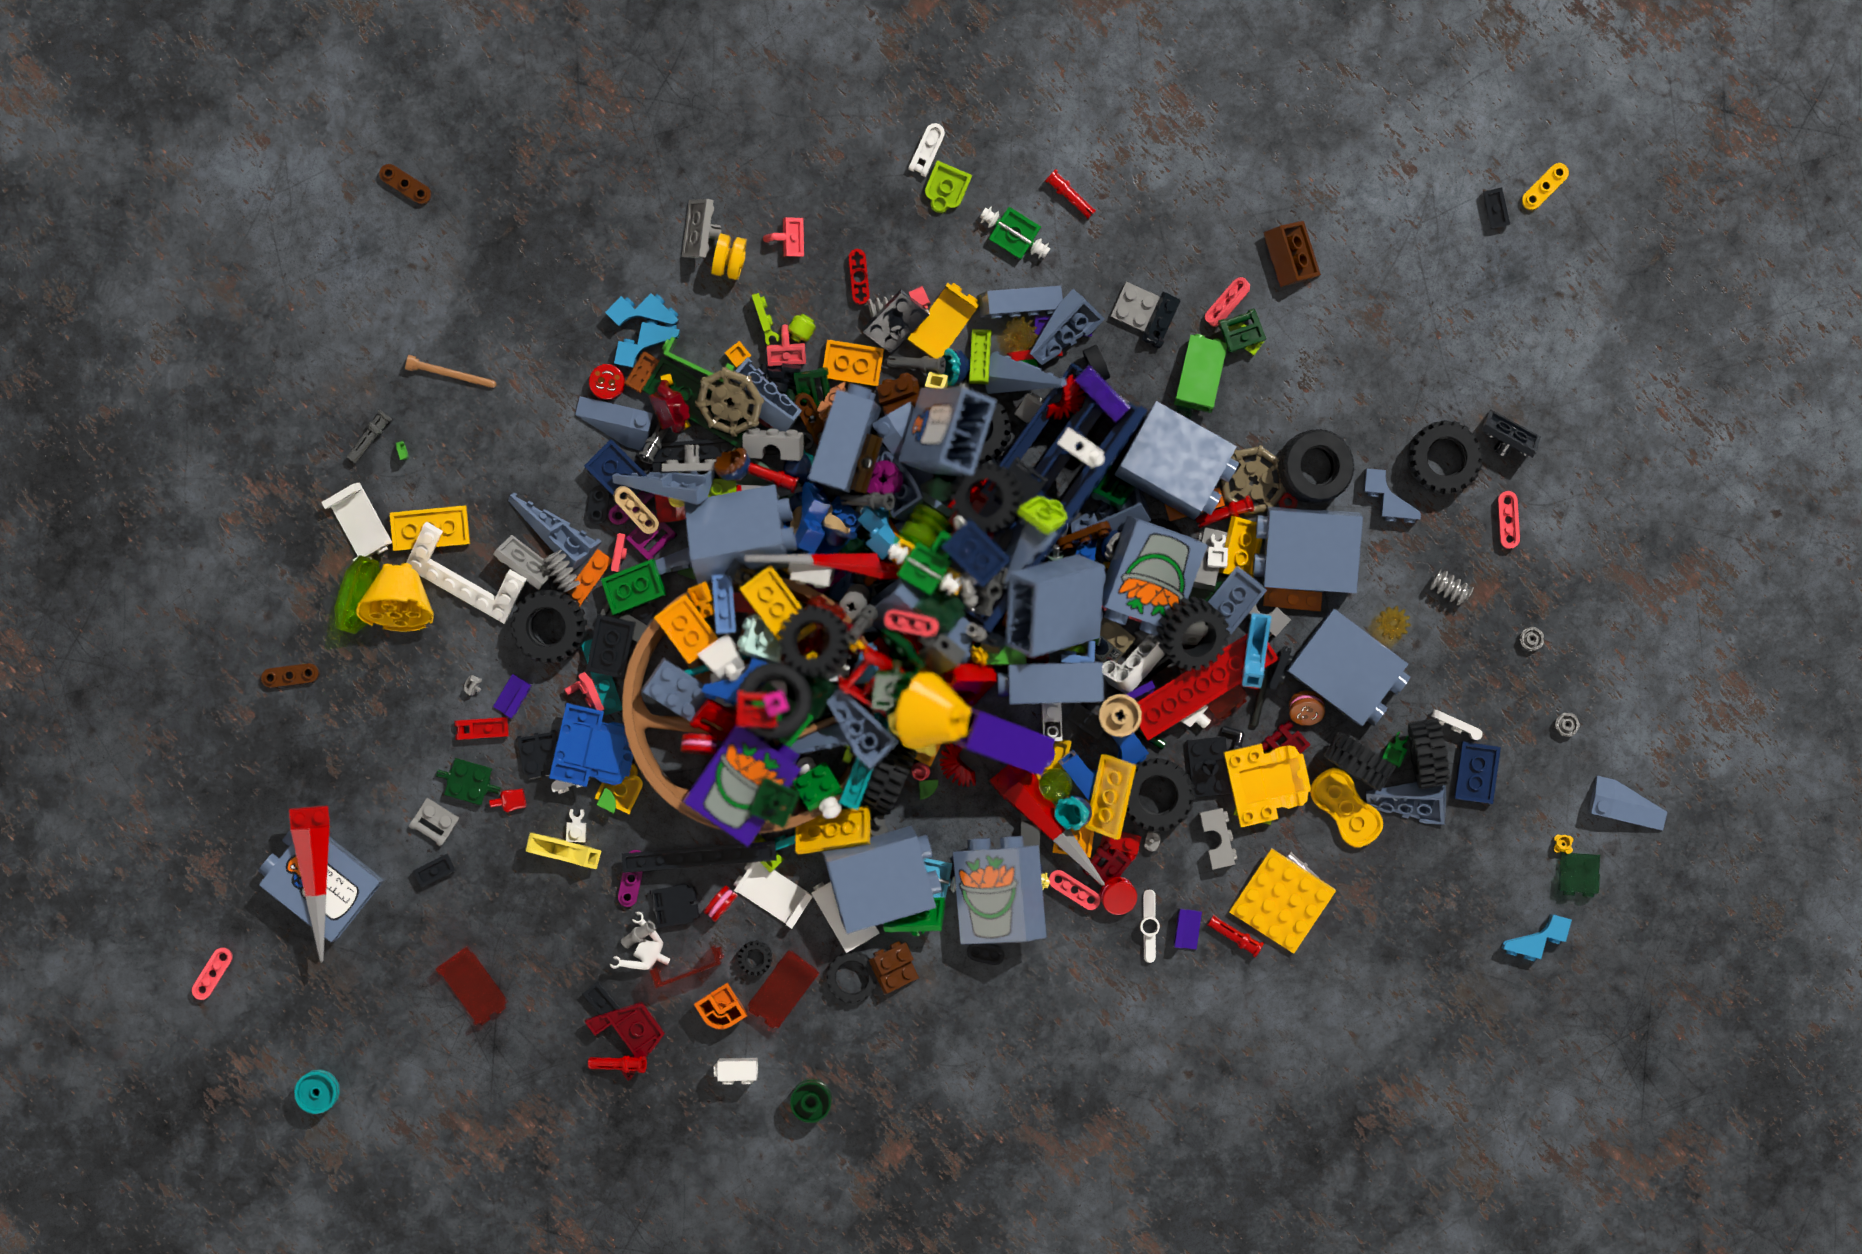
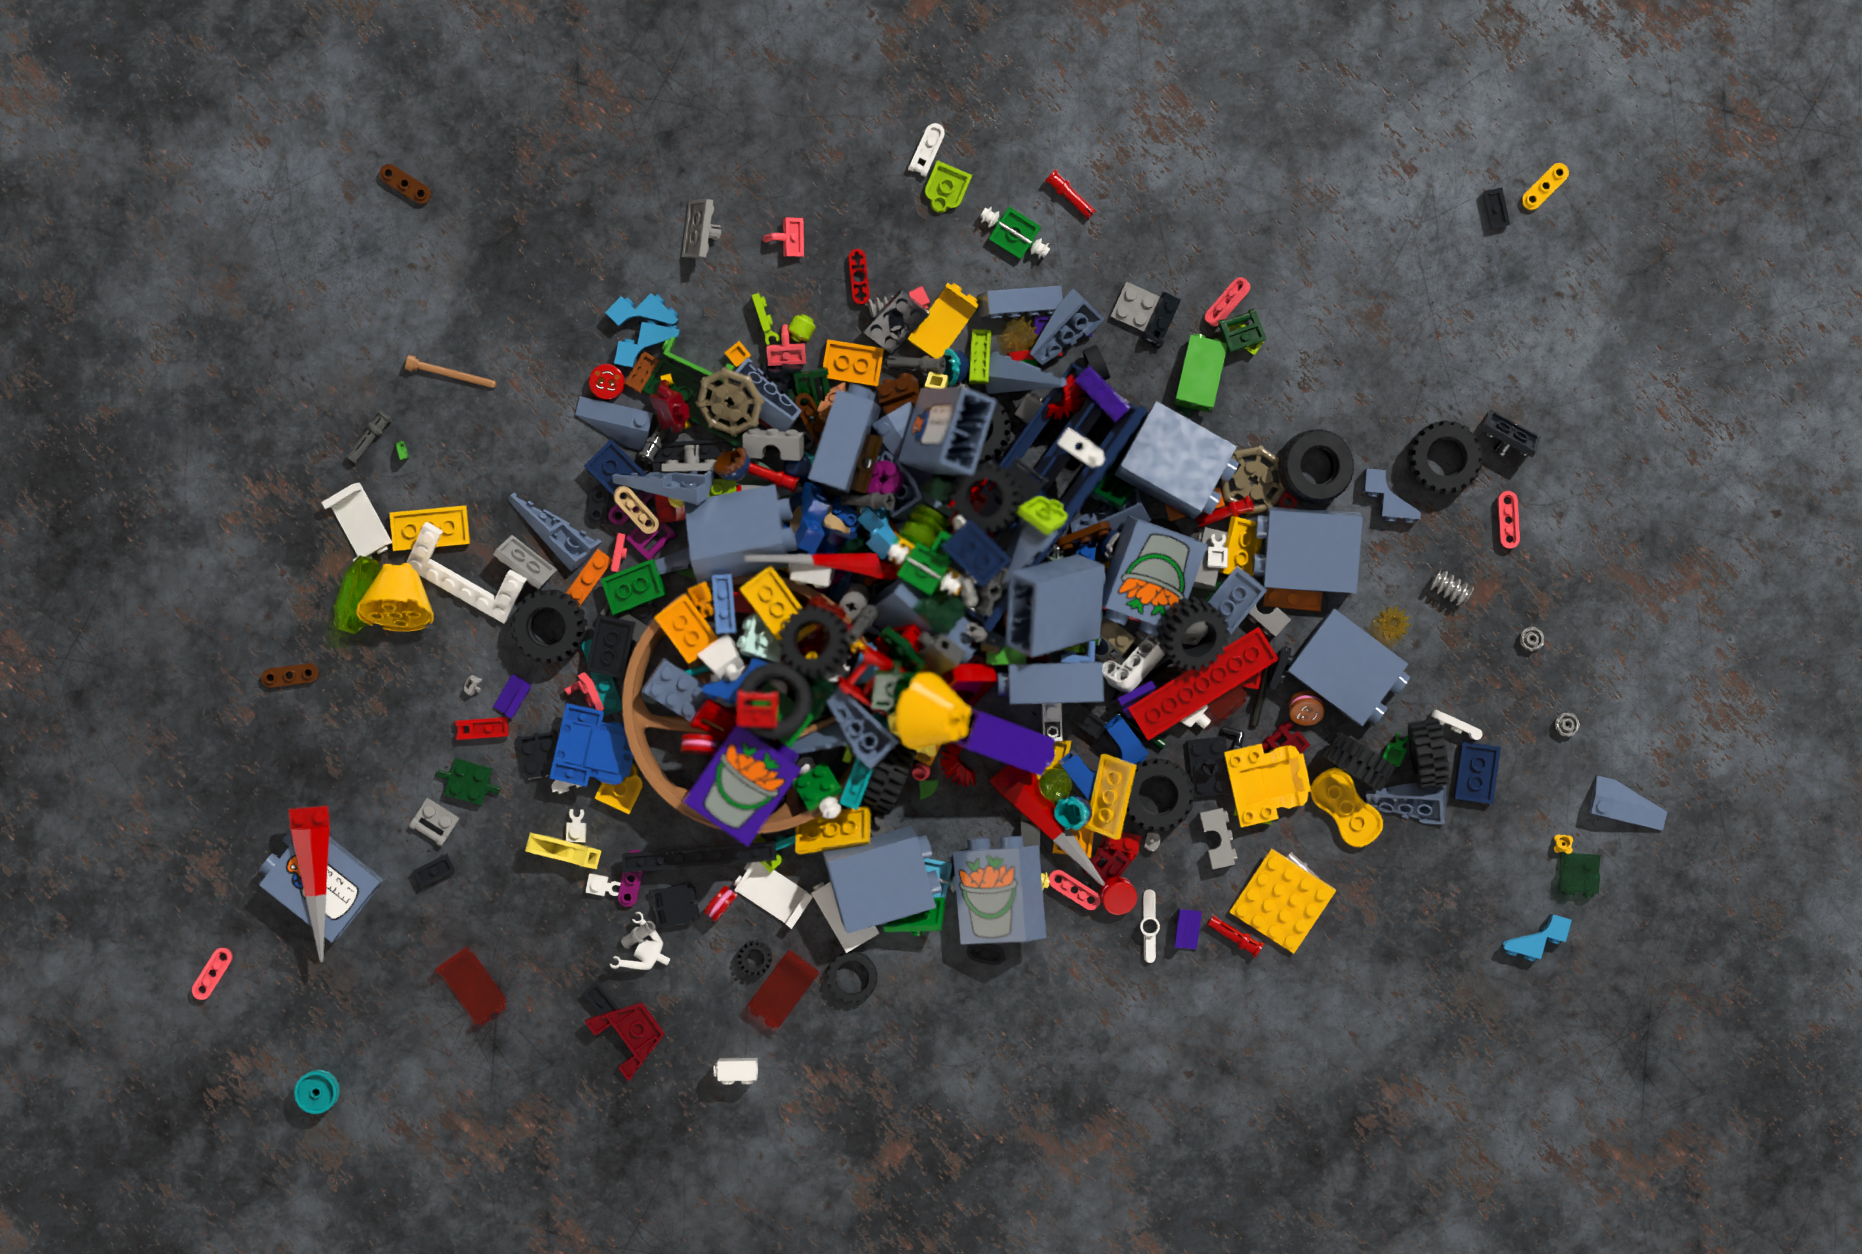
(510, 800): red piece -> none
(560, 571): light grey piece -> none
(599, 885): none -> white plate
(607, 801): bright green tile -> none
(625, 1064): red pin -> none
(659, 981): clear red panel -> none
(721, 1008): orange brick -> none
(730, 257): yellow wheel -> none
(740, 572): black plate -> none
(774, 710): dark pink plate -> none
(787, 797): dark green plate -> none
(811, 1100): dark green wheel -> none
(893, 967): reddish brown plate -> none
(905, 623): coral plate -> none
(979, 655): yellow plate -> none
(1123, 726): tan wheel -> none
(1256, 650): dark azure arch -> none
(1291, 253): reddish brown slope -> none

